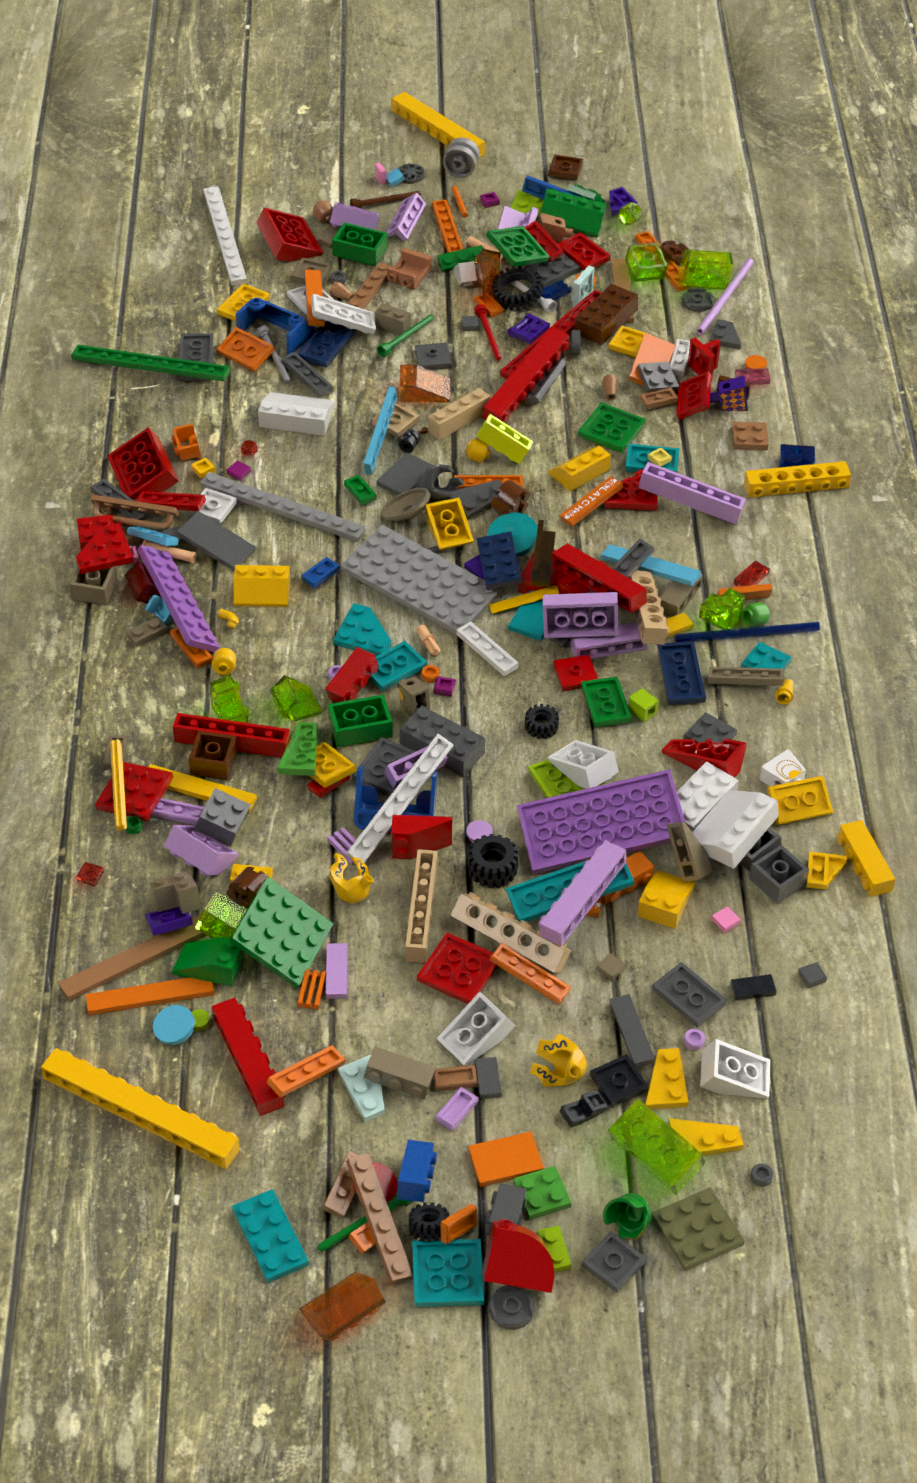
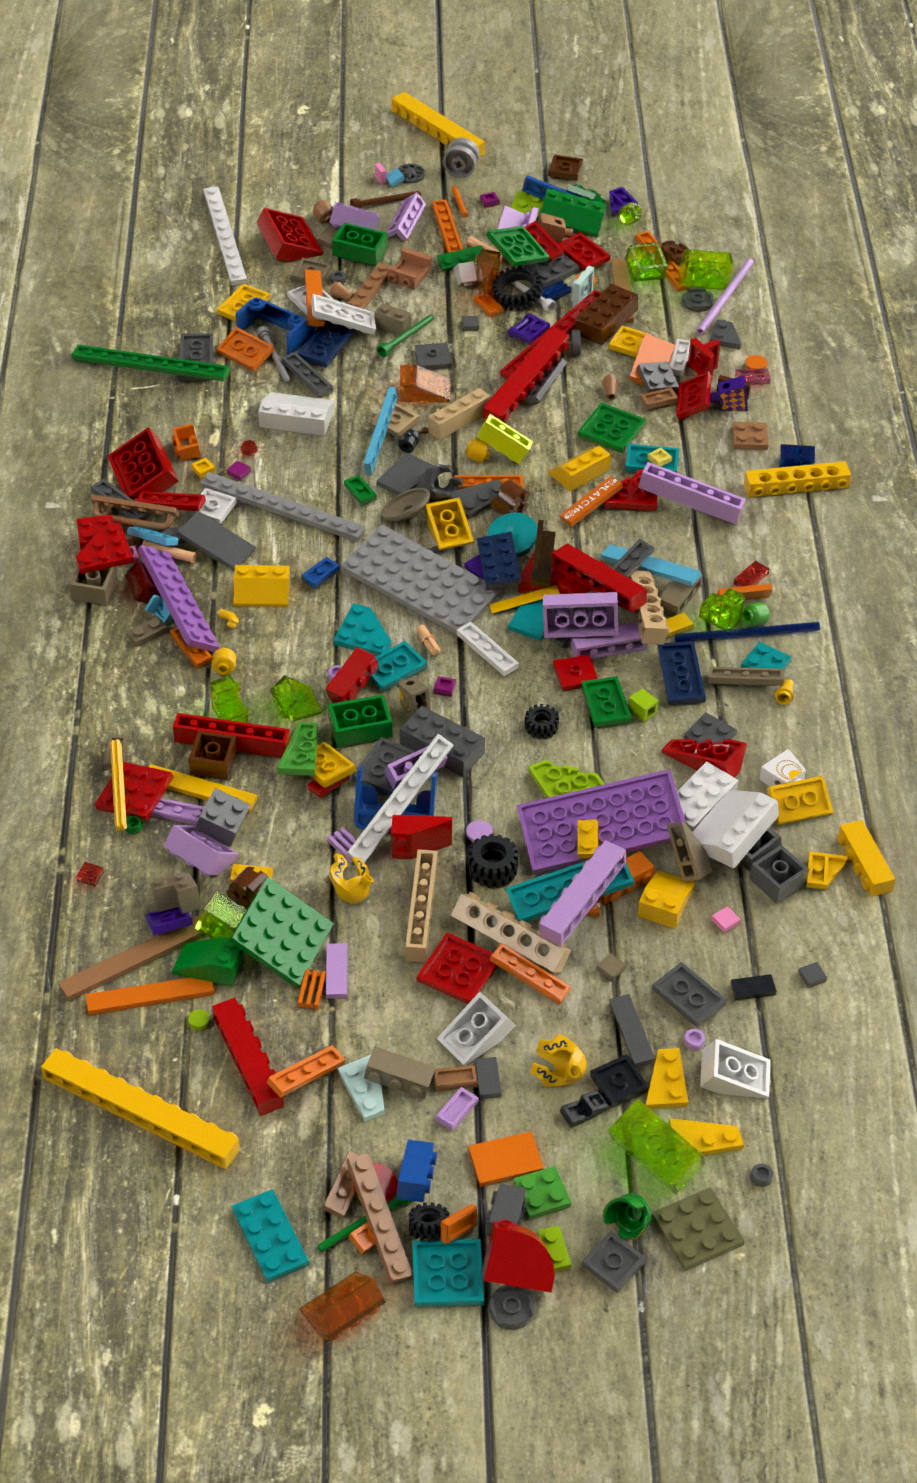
(173, 1025): medium azure tile -> none
(430, 673): orange tile -> none
(482, 312): red piece -> none
(585, 763): white slope -> none
(587, 838): none -> yellow plate

